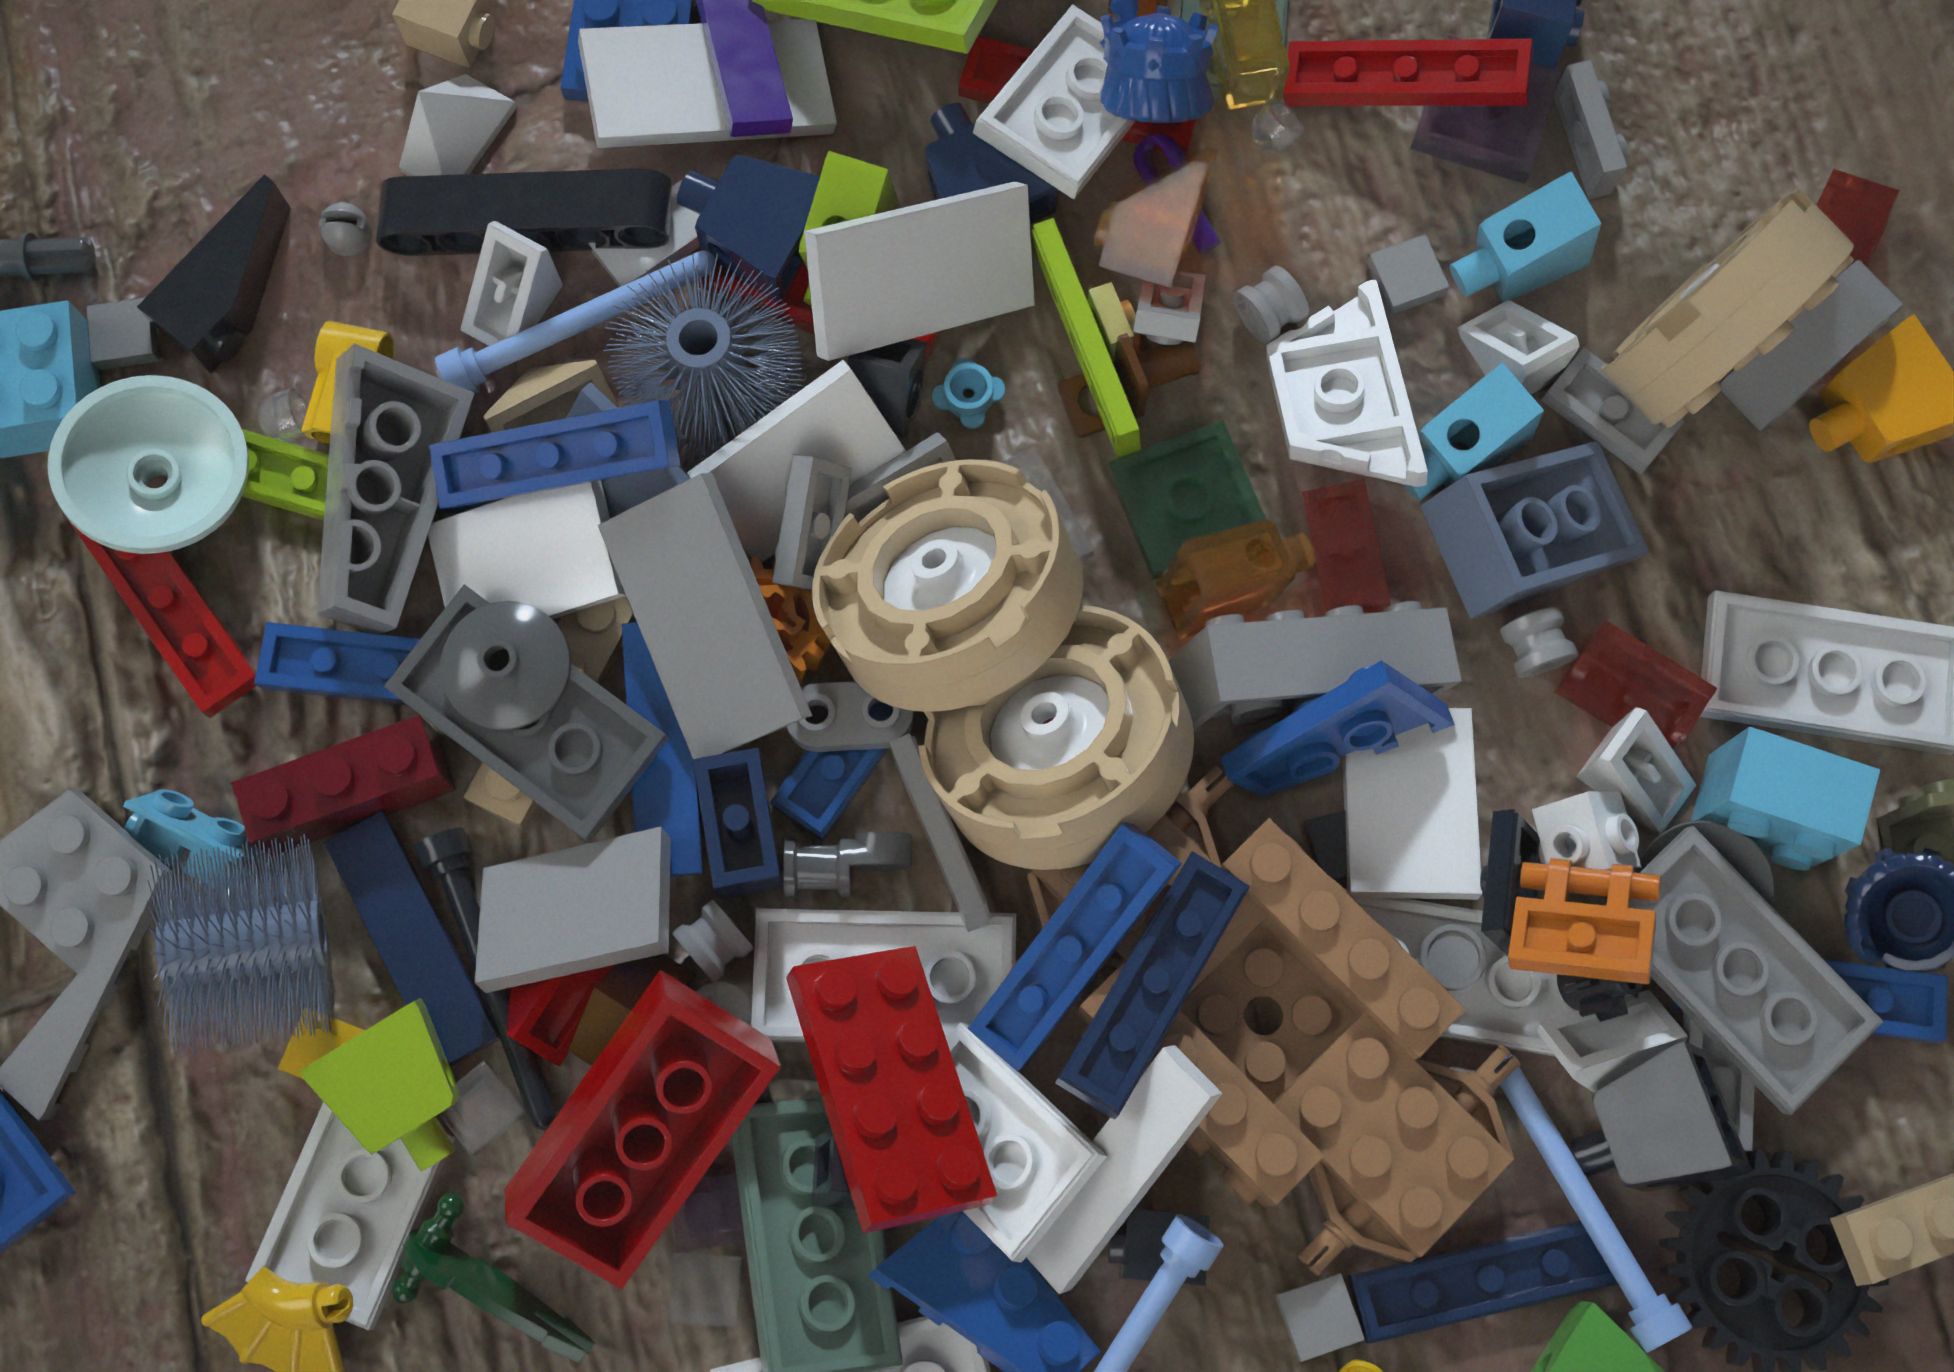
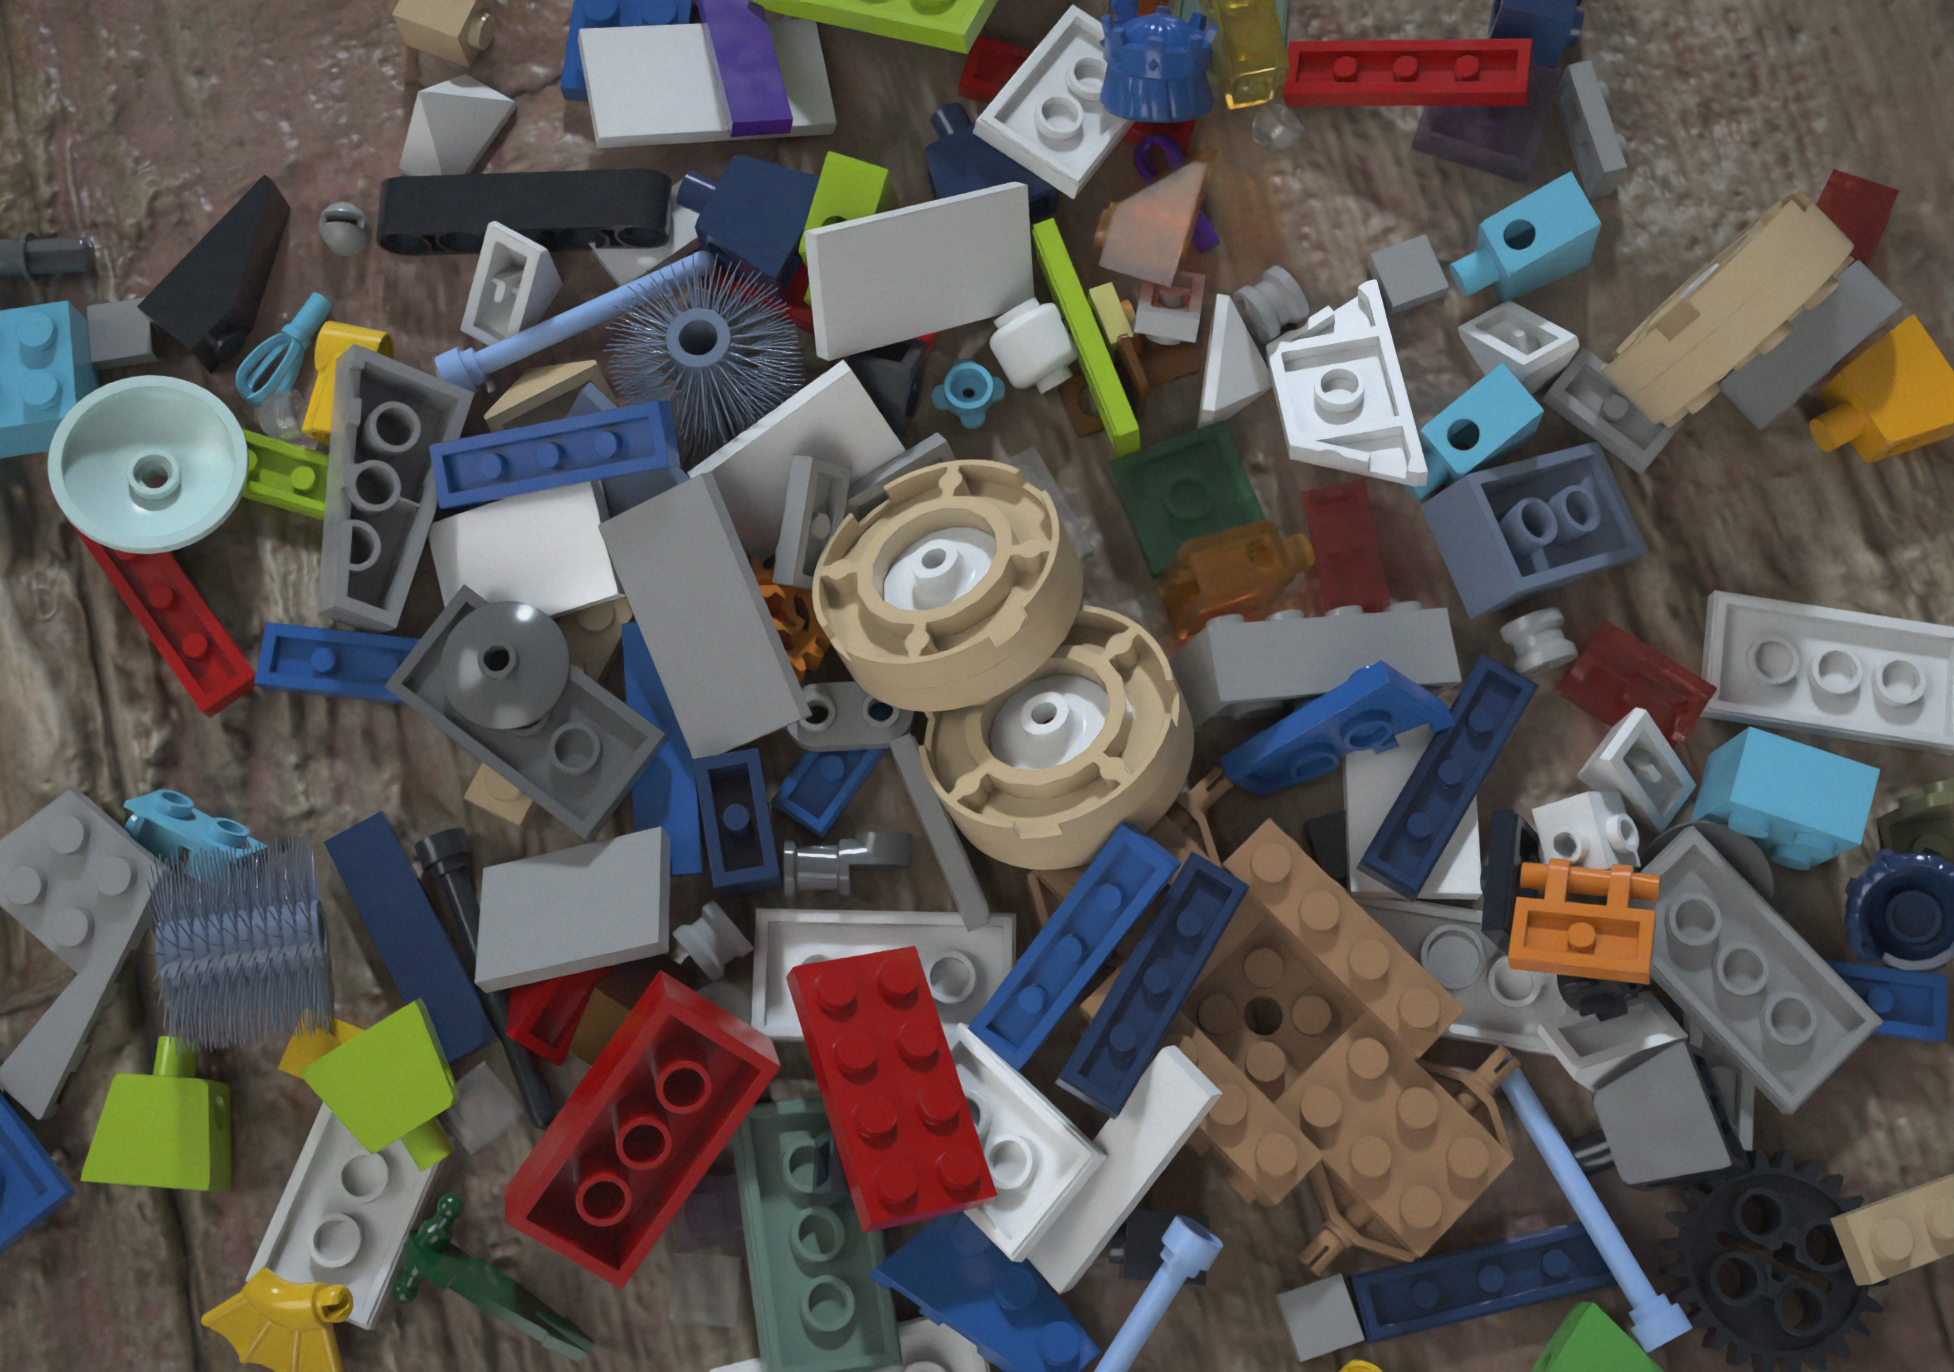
(164, 1127): none -> lime torso
(293, 336): none -> medium azure piece
(343, 785): dark red brick -> none
(1034, 345): none -> white head
(1233, 366): none -> white slope
(1447, 778): none -> dark blue tile

